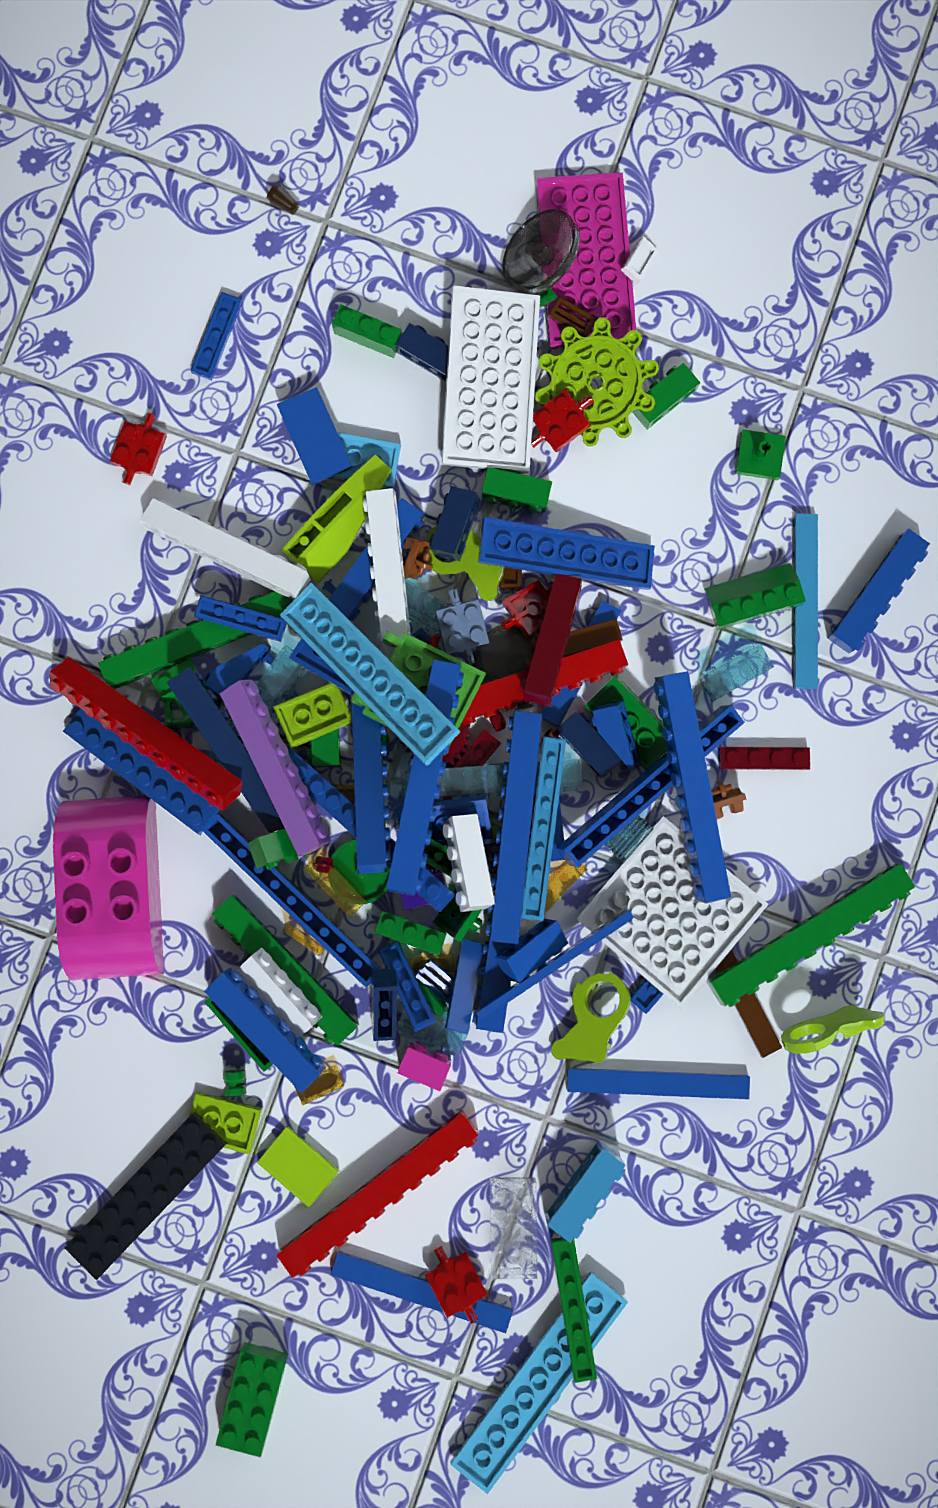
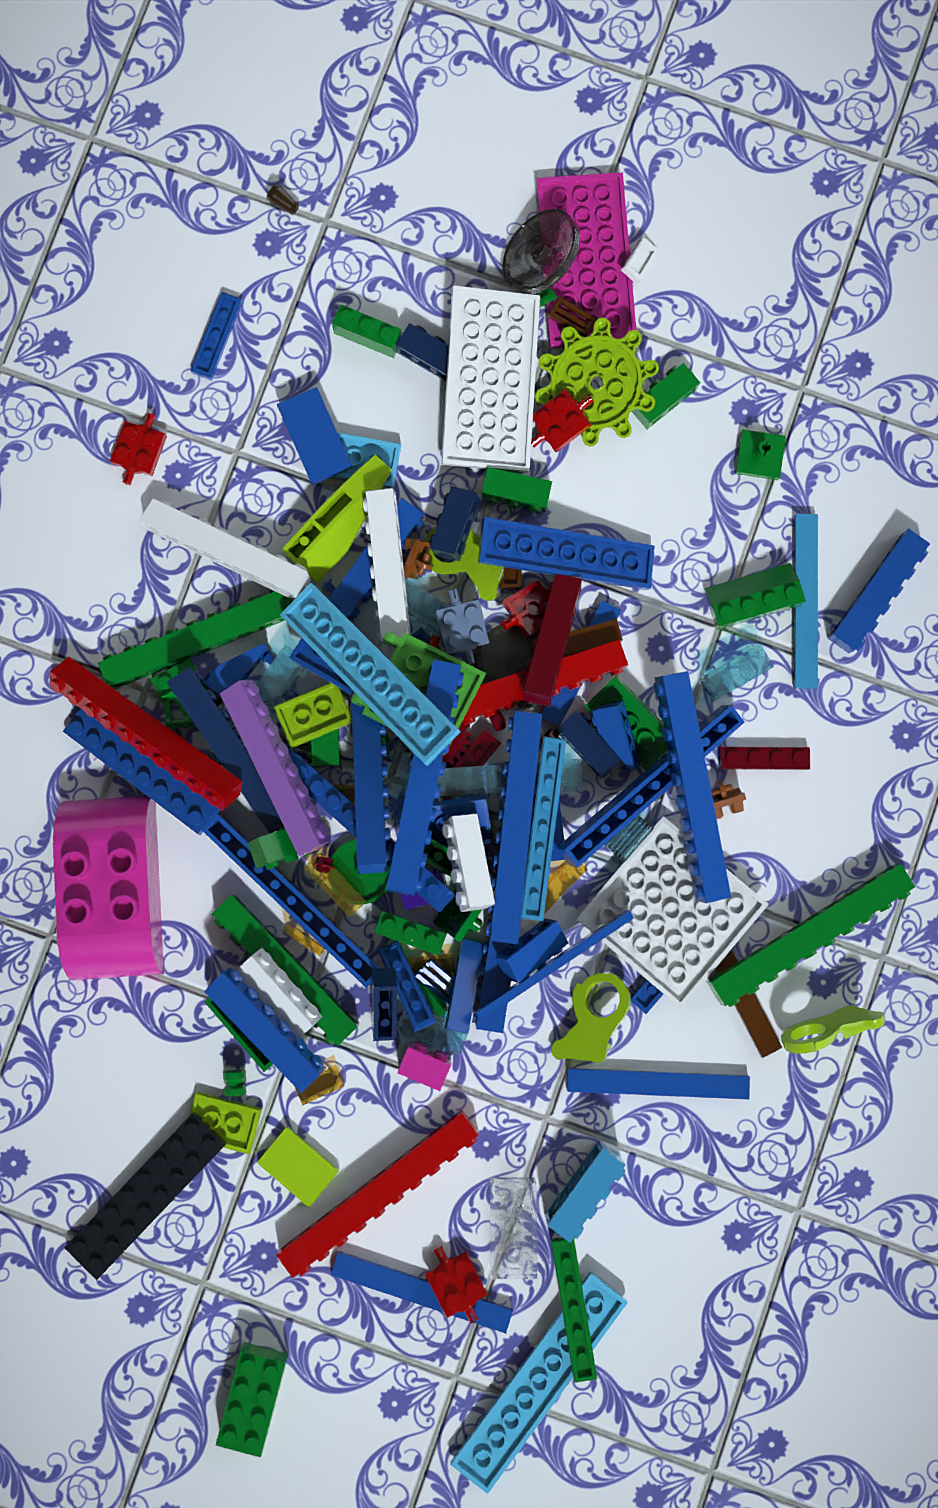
(240, 618): blue tile -> none

